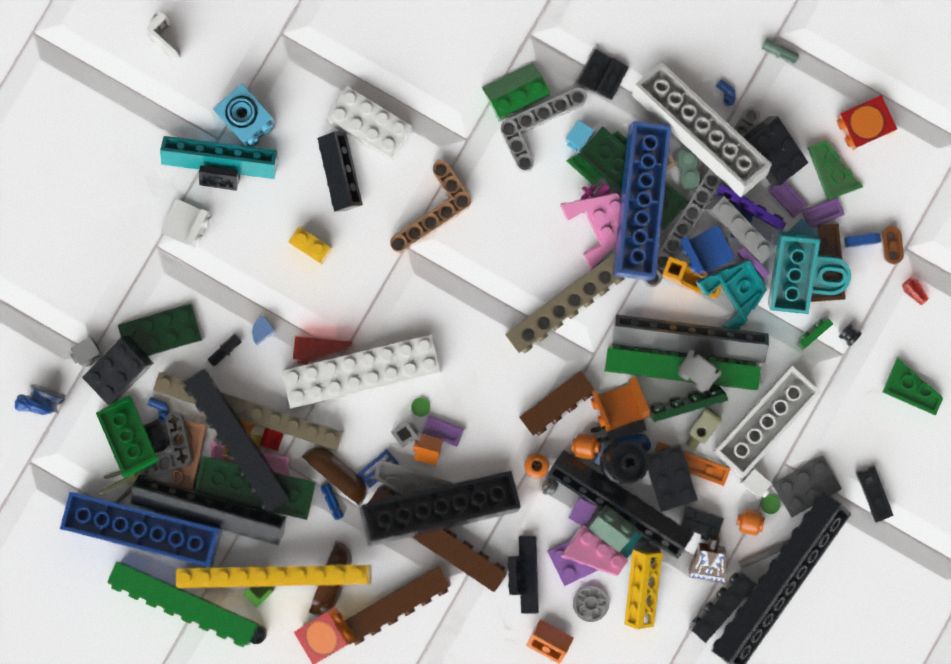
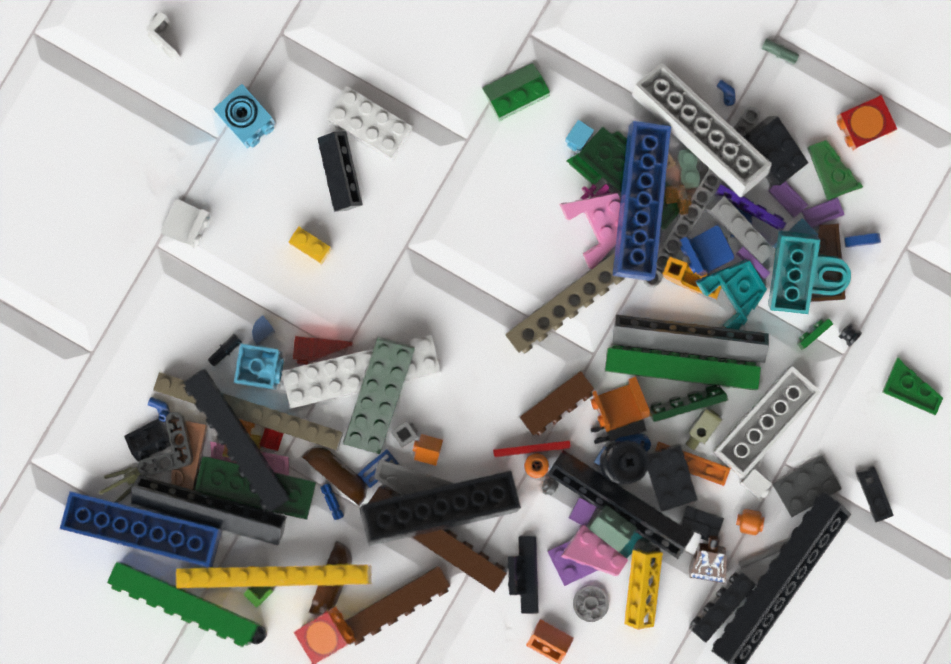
(40, 401): piece -> none
(86, 352): light grey brick -> none
(117, 370): black brick -> none
(127, 436): green plate -> none
(163, 330): dark green plate -> none
(218, 178): black bracket -> none
(244, 159): teal brick -> none
(259, 367): none -> medium azure brick
(378, 395): none -> plate
(420, 407): bright green piece -> none
(436, 214): medium nougat beam -> none
(443, 430): medium lavender tile -> none
(531, 448): none -> red tile
(536, 120): light grey beam -> none
(585, 446): orange head -> none
(602, 74): black slope -> none
(678, 194): none -> clear orange bracket
(699, 371): light grey brick -> none
(770, 504): bright green piece -> none
(894, 245): dark orange plate -> none
(914, 290): clear red cone -> none

